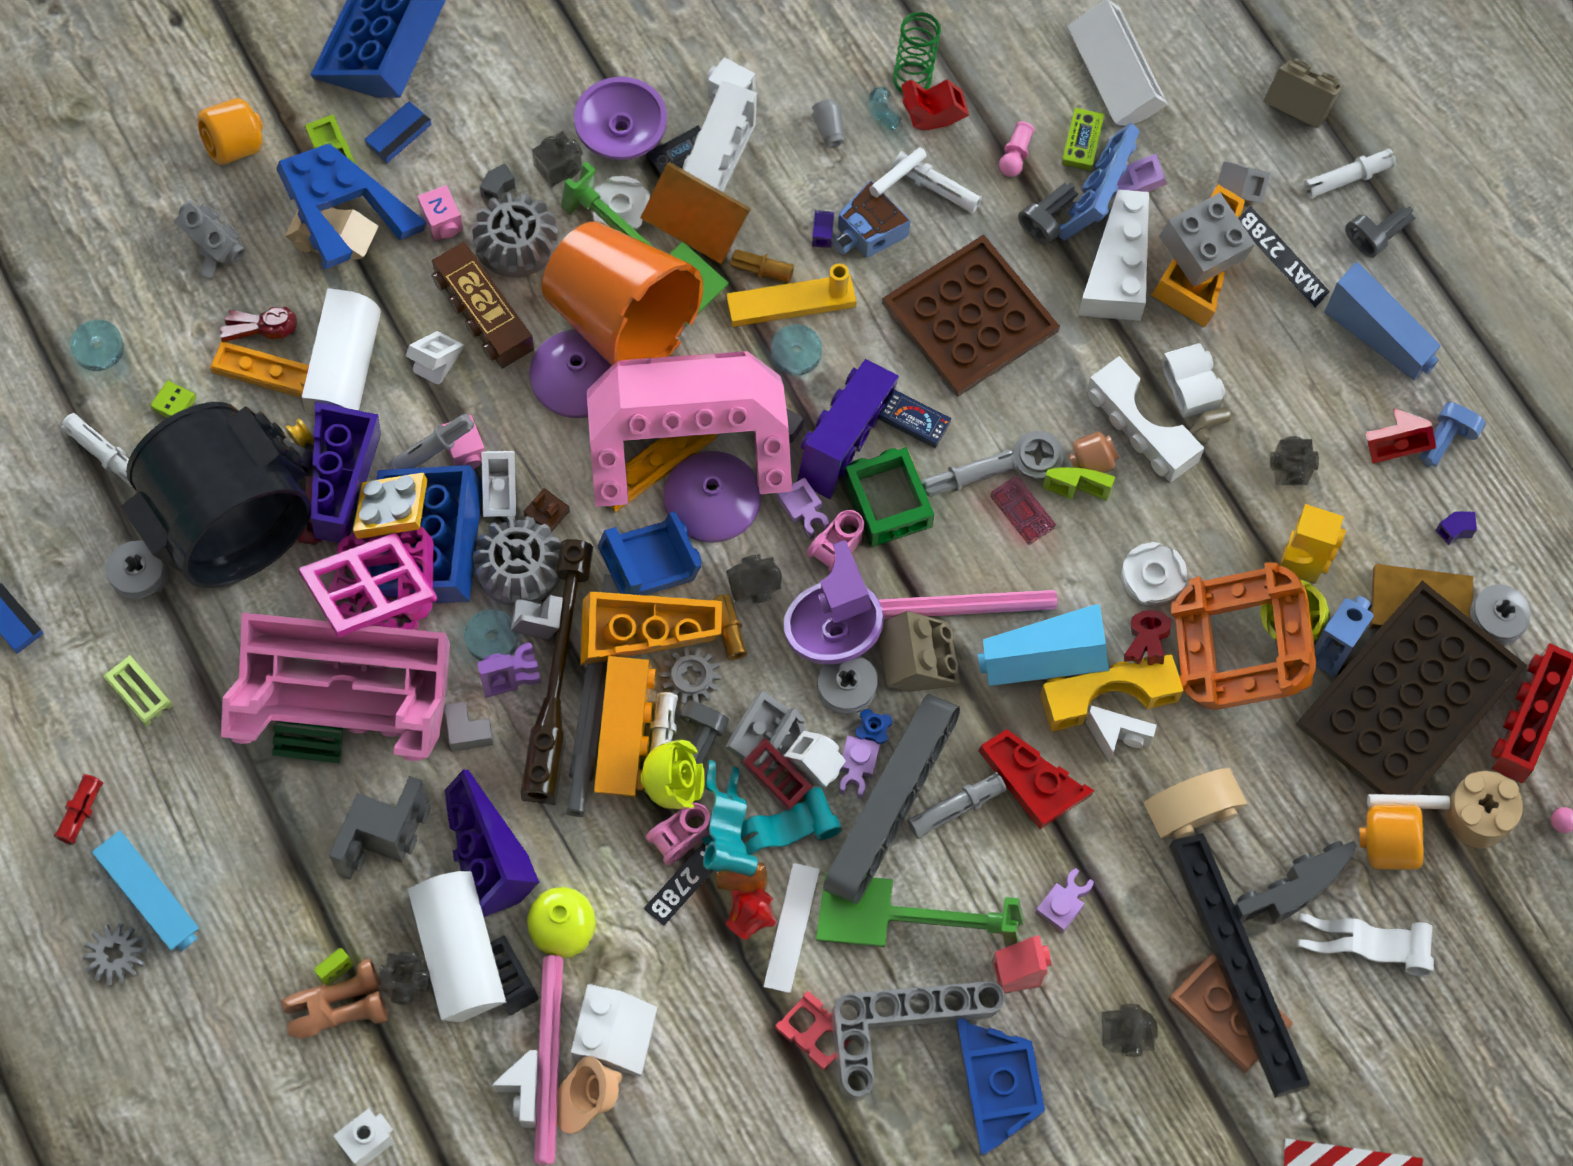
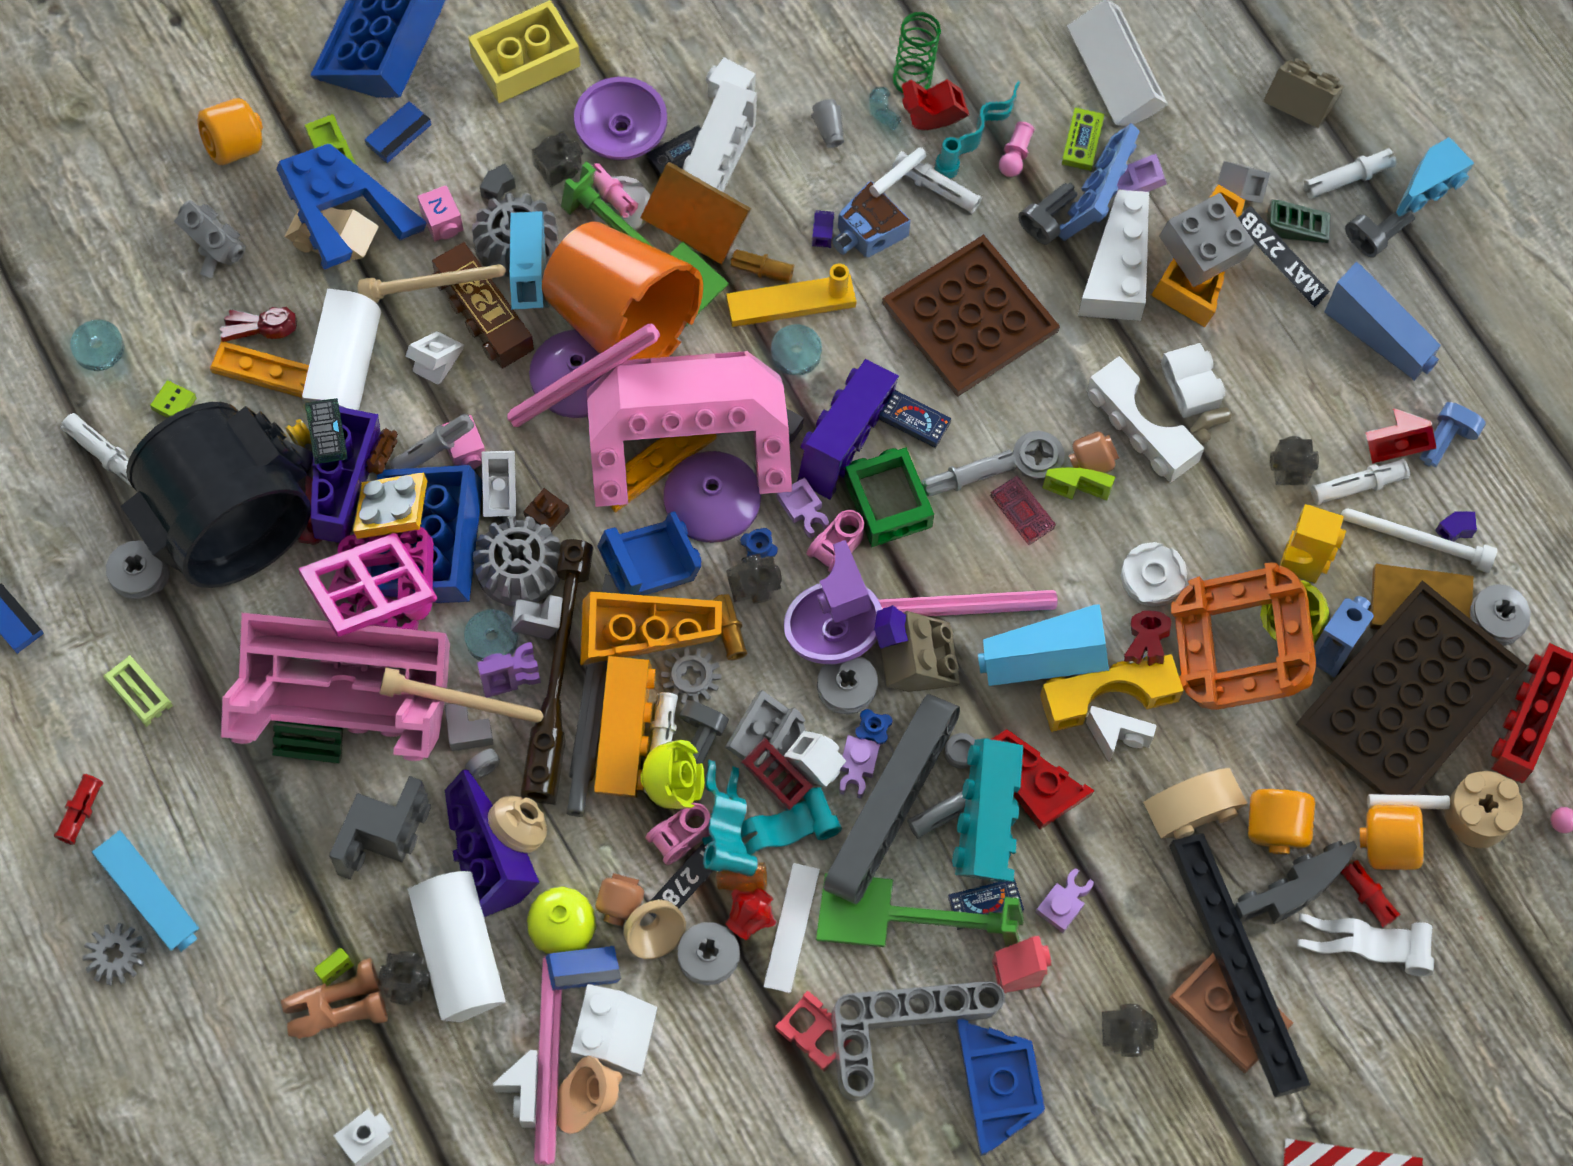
(326, 431): none -> tile
(377, 289): none -> tan piece
(381, 451): none -> reddish brown axle
(396, 683): none -> tan piece
(483, 763): none -> light grey tile
(514, 827): none -> tan piece
(520, 992): black slope -> none
(524, 51): none -> light yellow brick
(527, 260): none -> medium azure slope
(583, 375): none -> bright pink axle
(583, 967): none -> tile
(612, 191): none -> bright pink pin
(619, 898): none -> nougat head
(659, 936): none -> tan piece
(716, 968): none -> light grey piece
(759, 536): none -> blue plate
(890, 627): none -> dark purple piece
(947, 161): none -> teal flag
(957, 750): none -> light grey tile
(984, 898): none -> dark blue tile
(989, 811): none -> teal wedge
(1281, 819): none -> light orange head
(1297, 232): none -> dark green slope
(1370, 893): none -> red pin
(1373, 478): none -> white pin
(1437, 172): none -> medium azure slope
(1481, 557): none -> white piece

